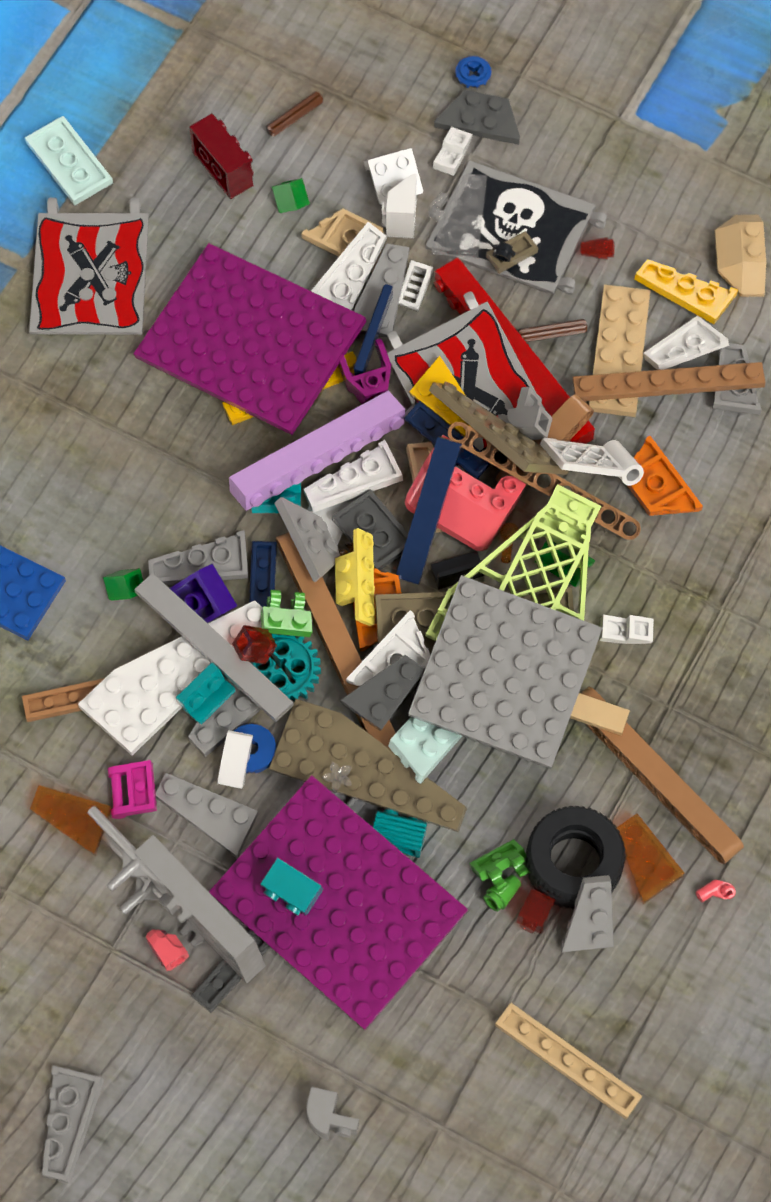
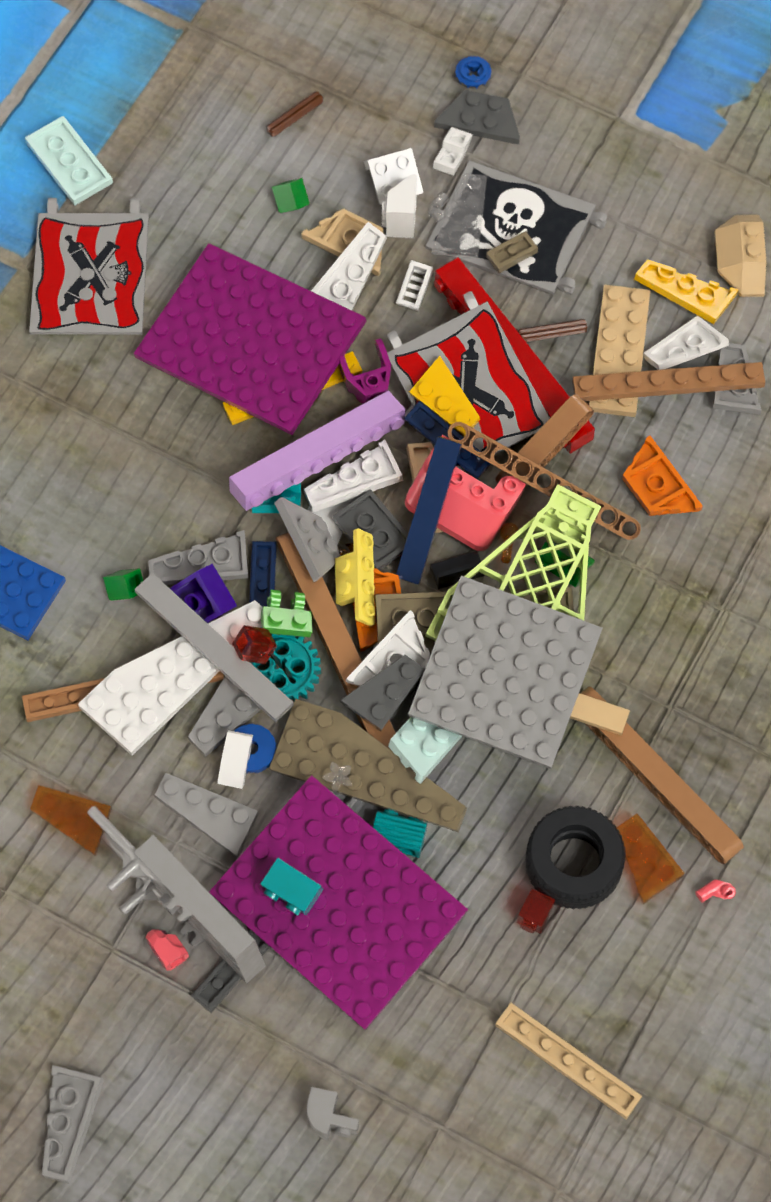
(140, 789): dark pink plate -> none
(205, 694): teal bracket -> none
(222, 155): dark red brick -> none
(373, 330): dark blue tile -> none
(390, 271): light grey wing -> none
(493, 863): bright green plate -> none
(499, 898): bright green cone -> none
(503, 252): black plate -> none
(503, 435): dark tan wing -> none
(530, 415): light grey brick -> none
(592, 917): light grey wing -> none
(598, 248): clear red cone -> none
(608, 459): white piece -> none
(626, 630): white slope -> none

